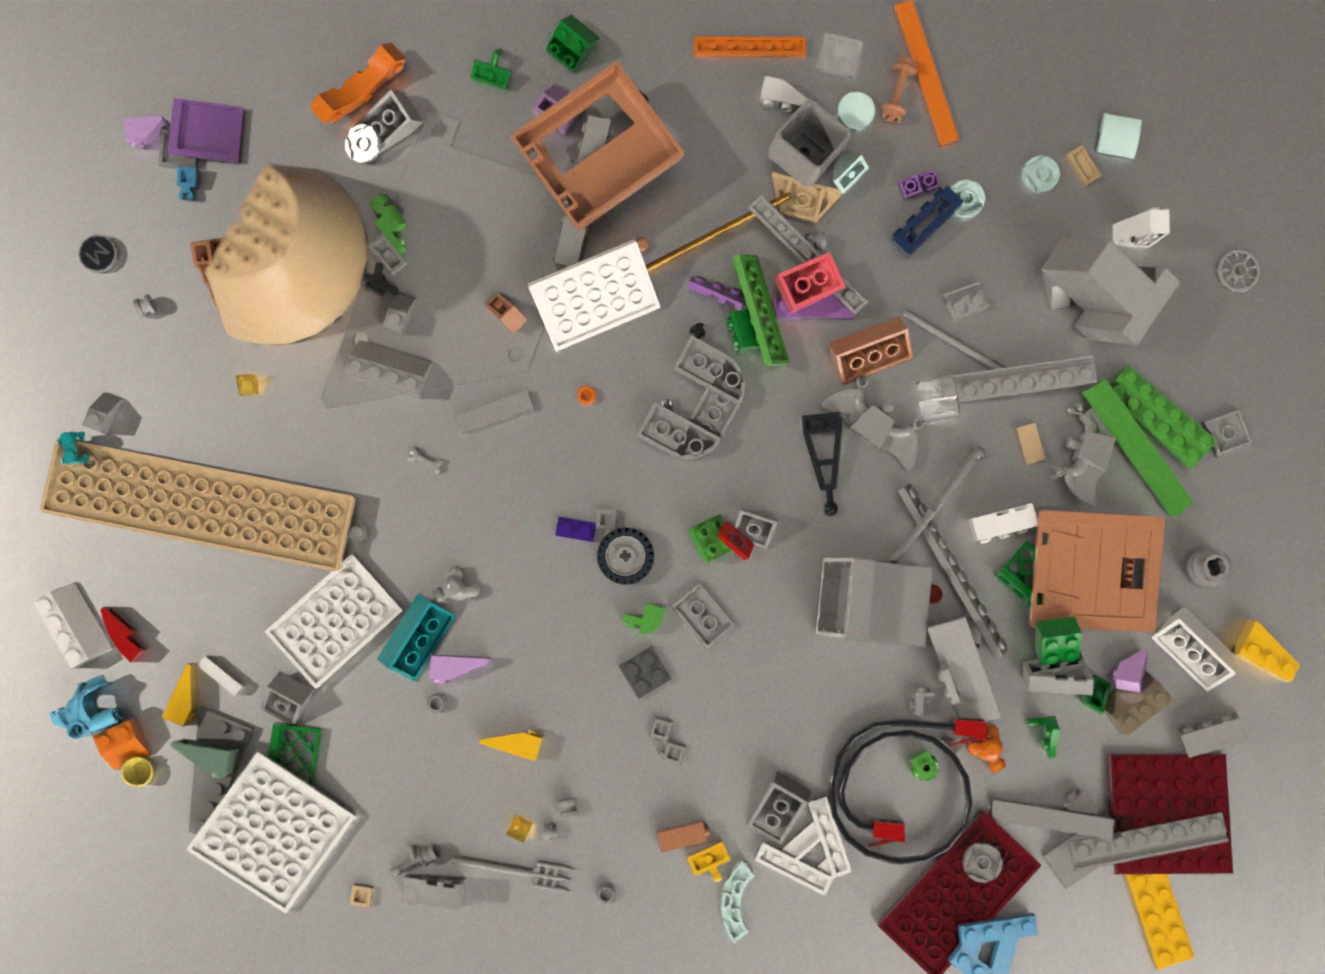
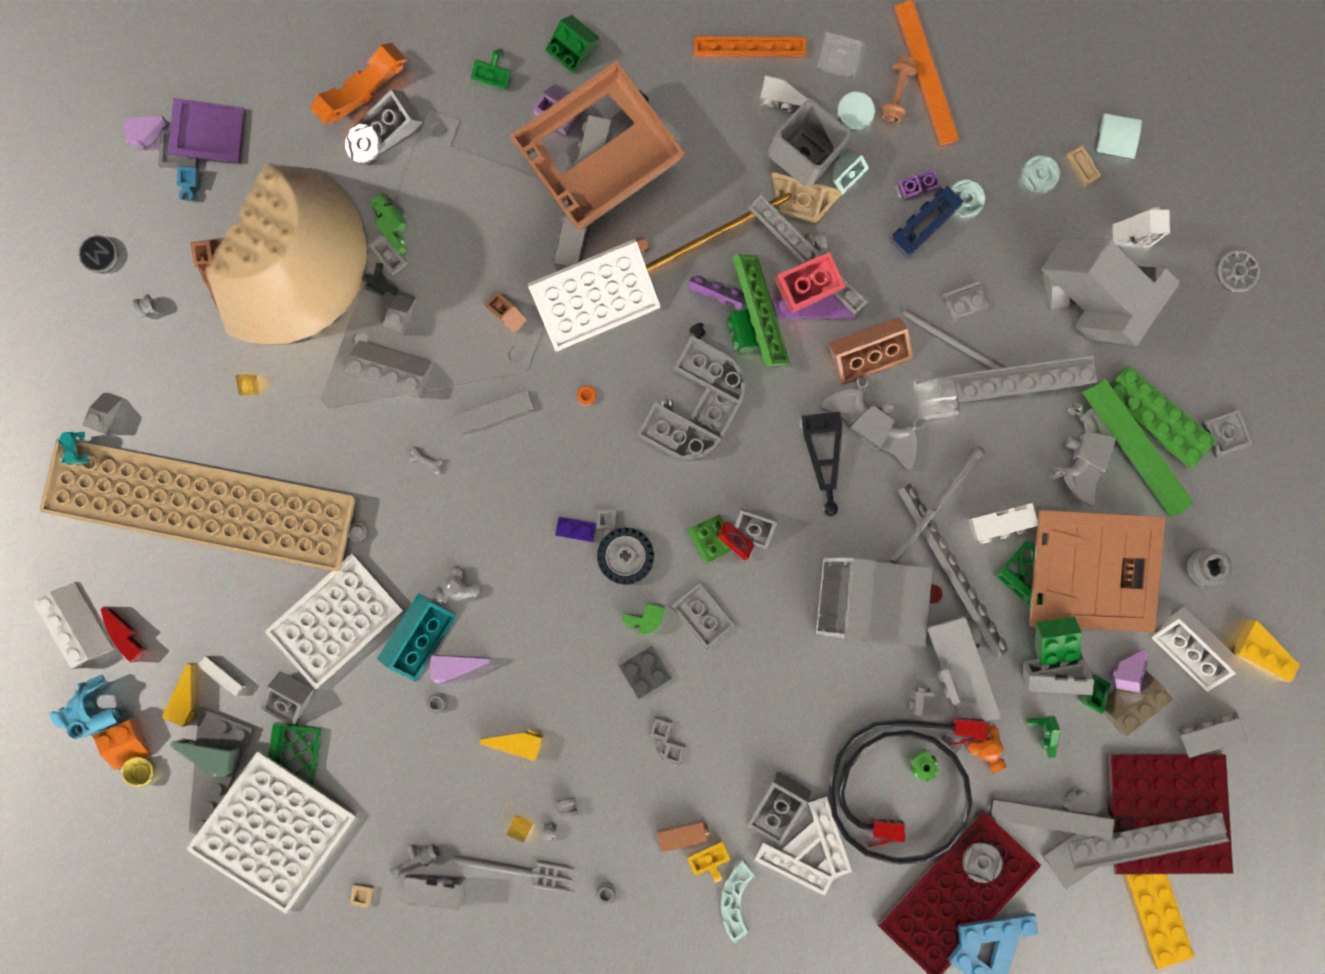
(1030, 444): tan tile -> none

